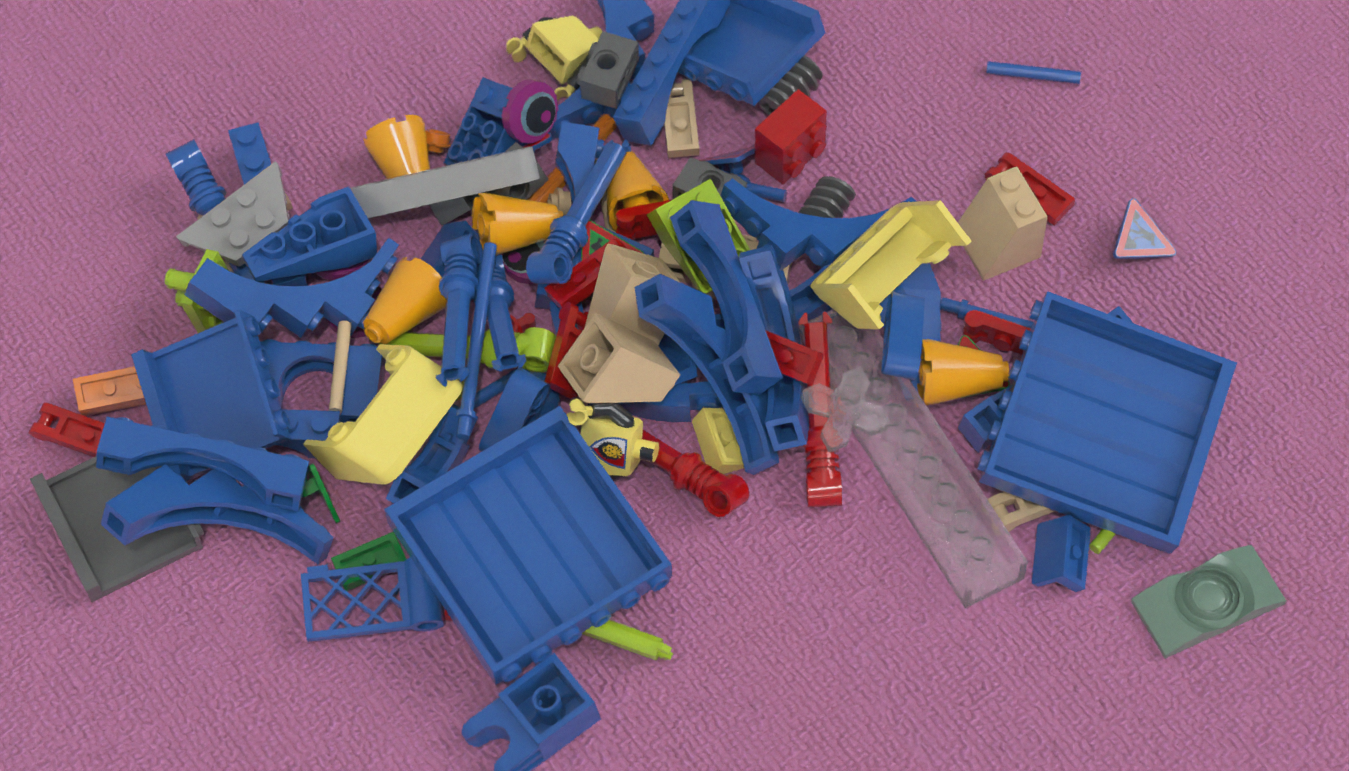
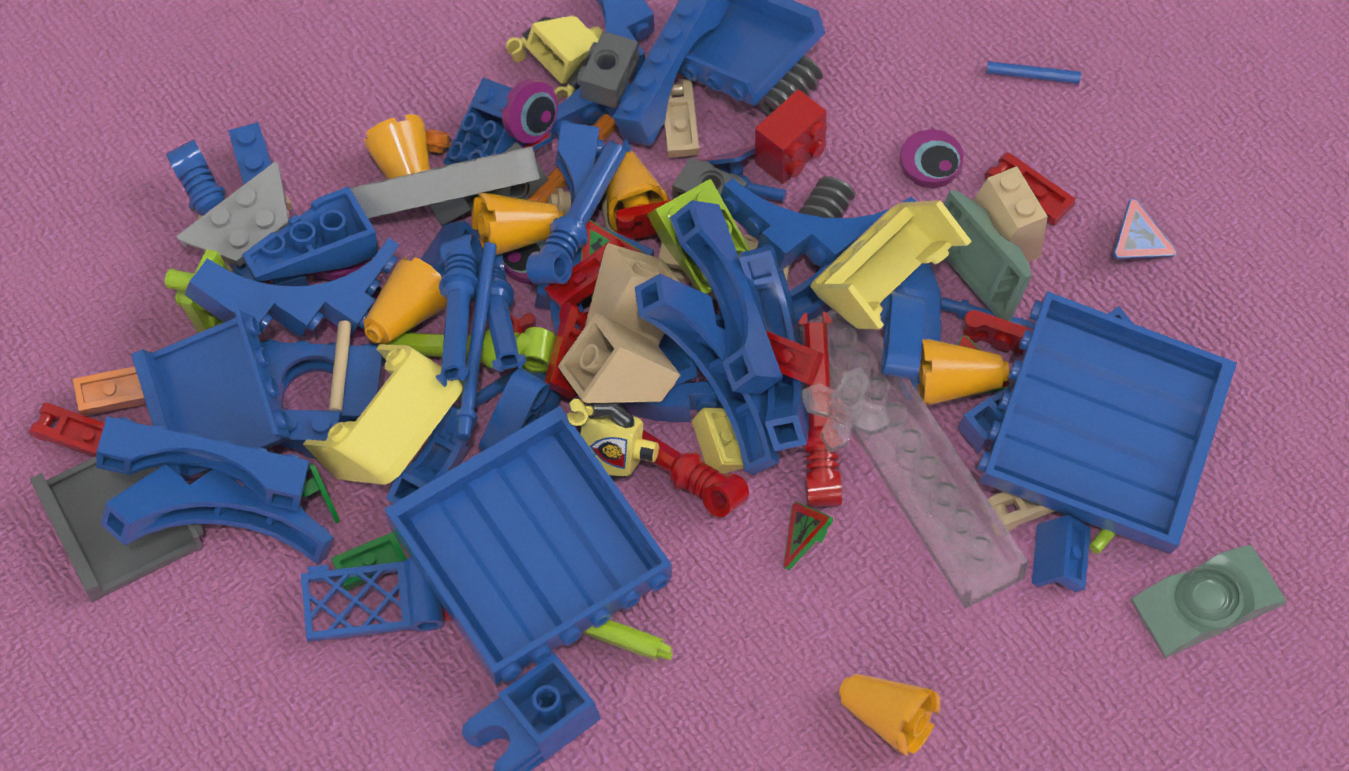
(804, 530): none -> piece
(892, 709): none -> light orange cone
(931, 158): none -> tile
(990, 262): none -> sand green slope

